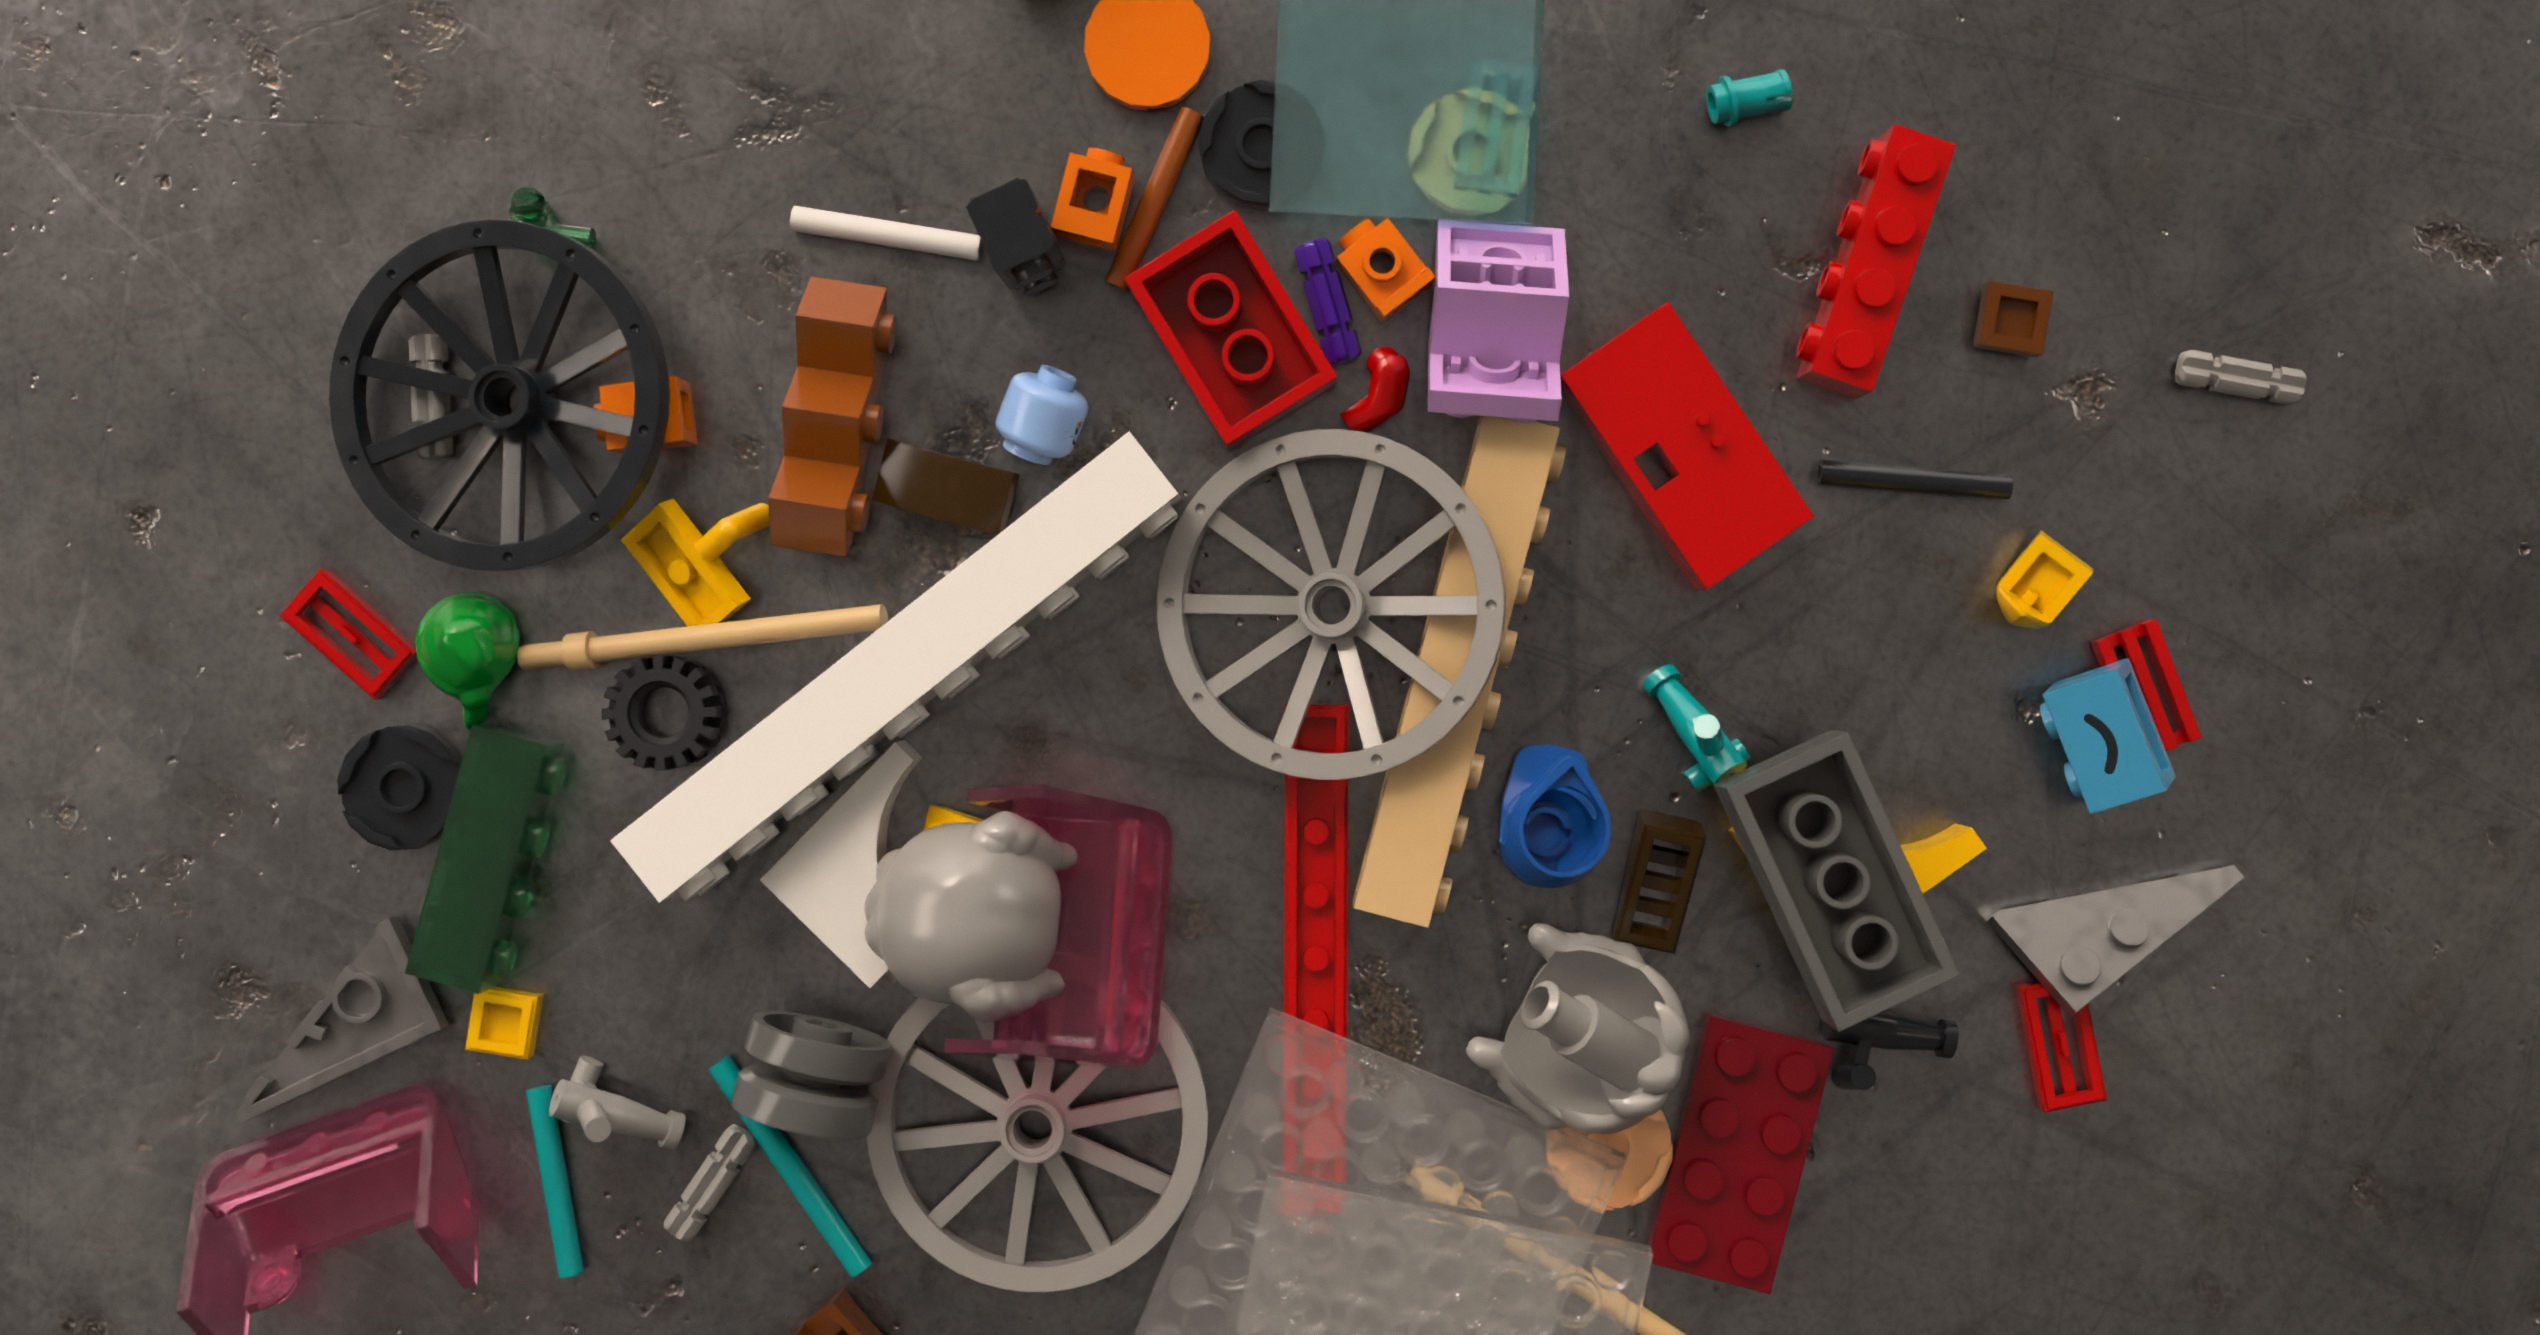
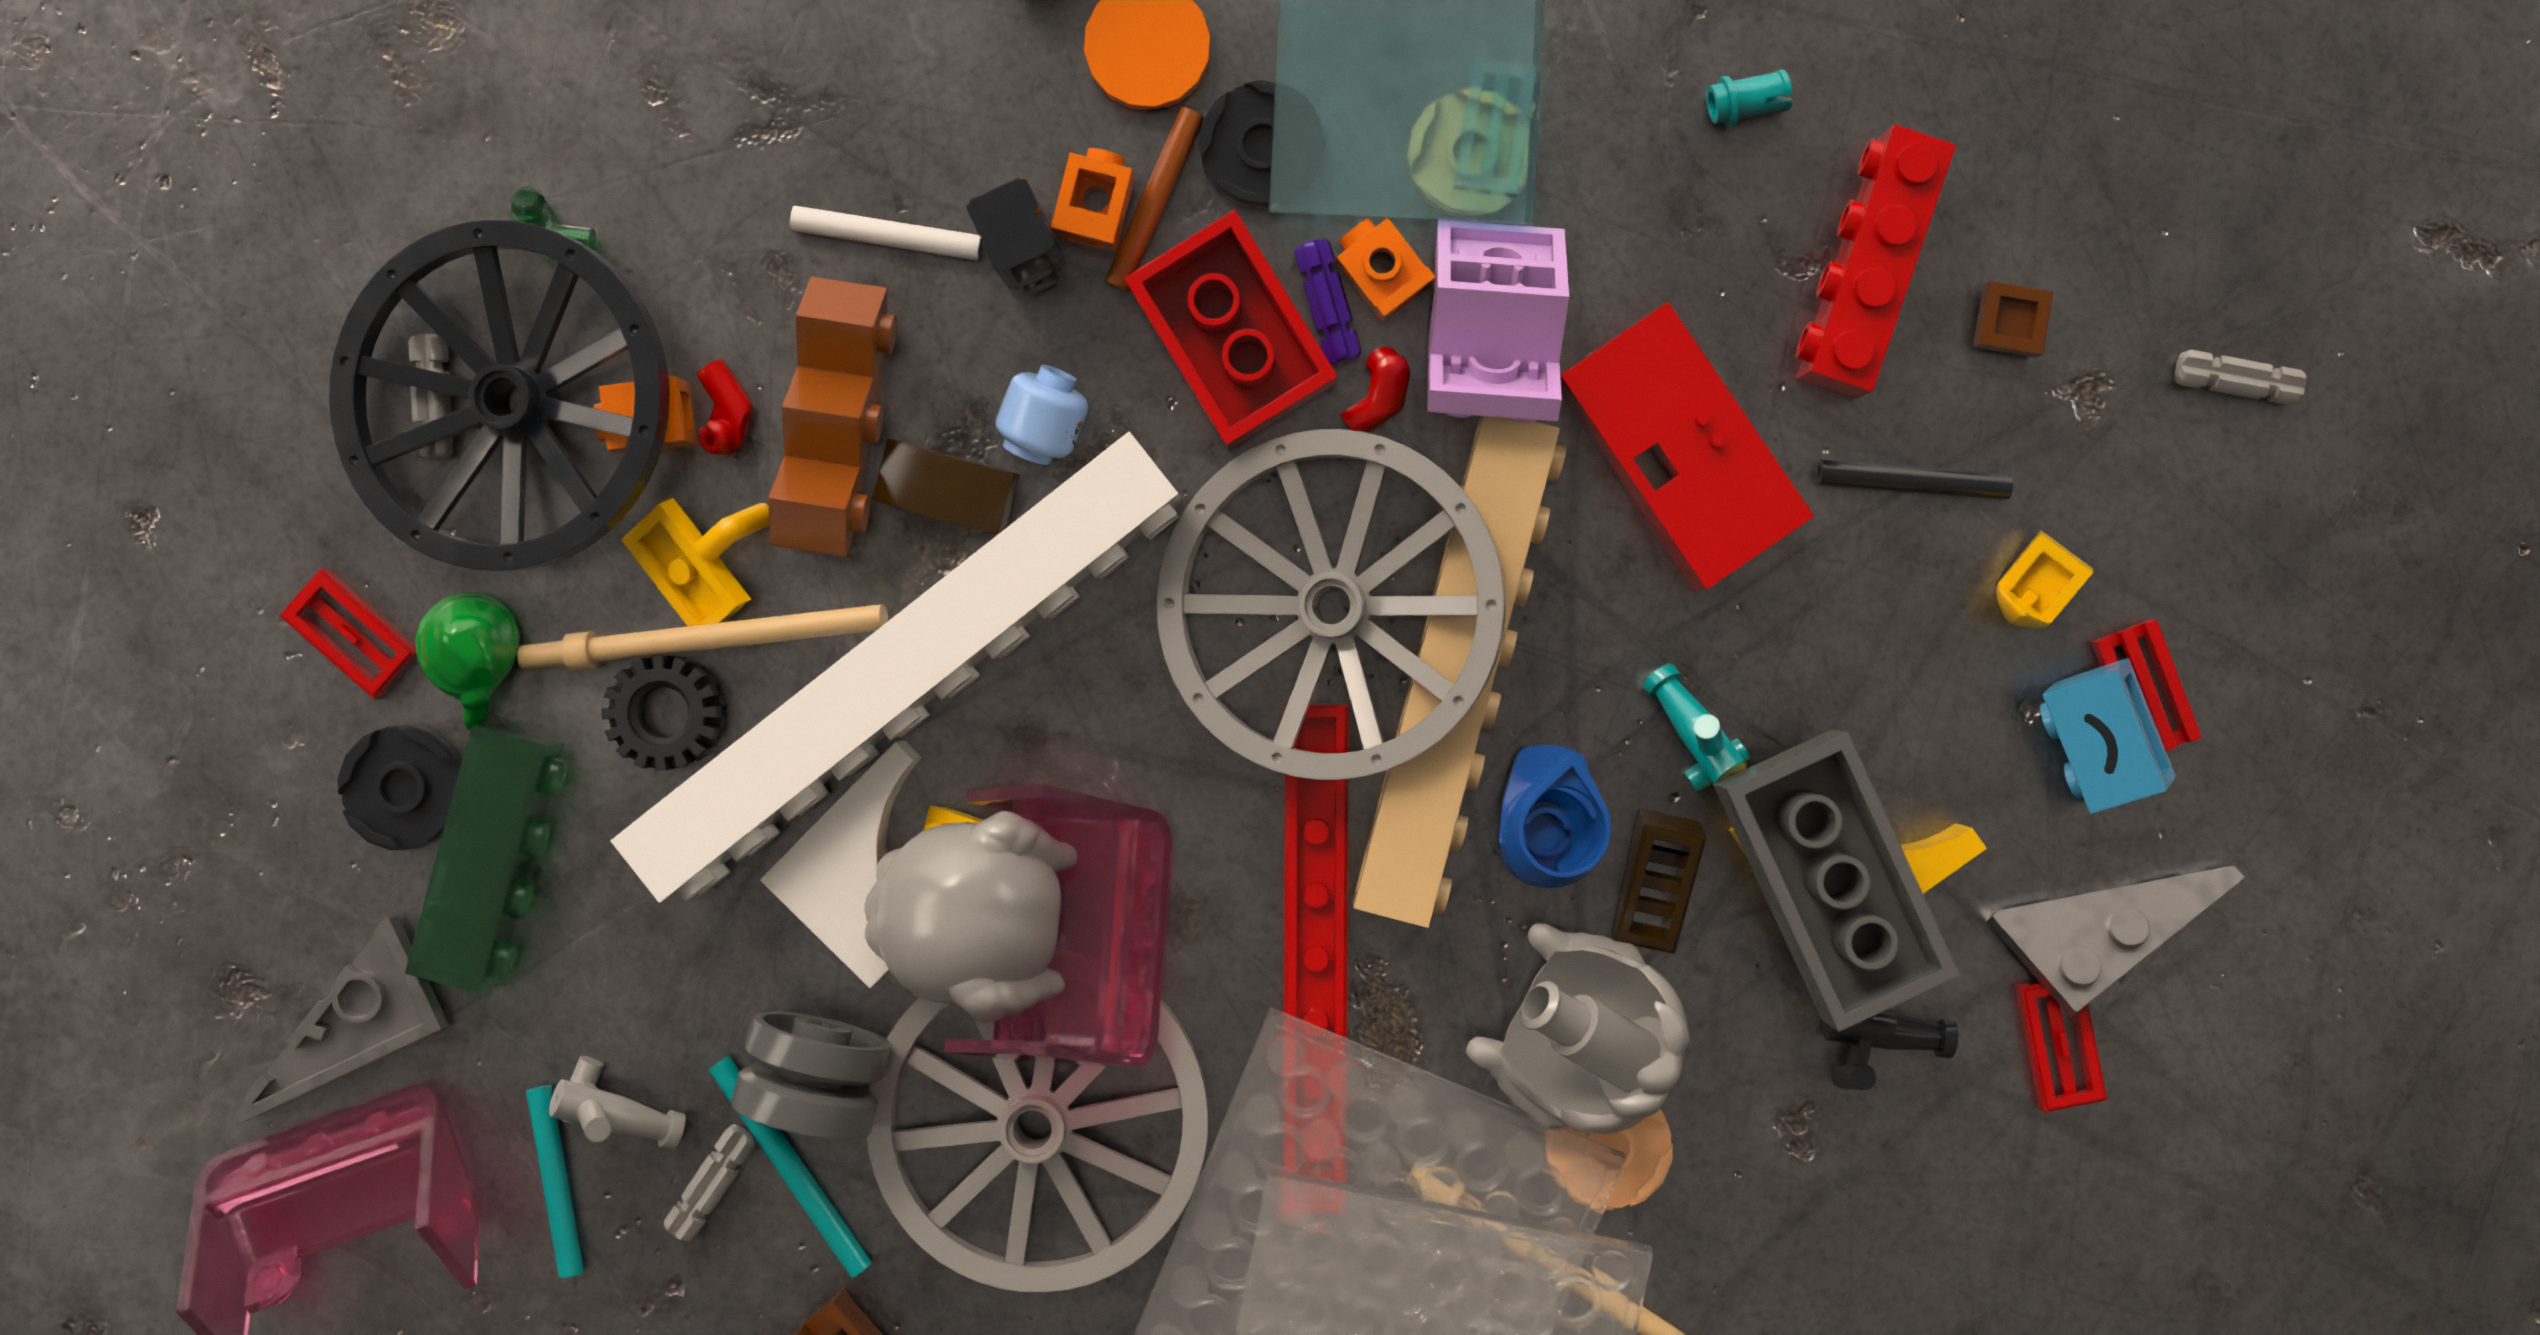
(504, 1022): yellow tile -> none
(730, 412): none -> red arm
(1739, 1153): dark red plate -> none

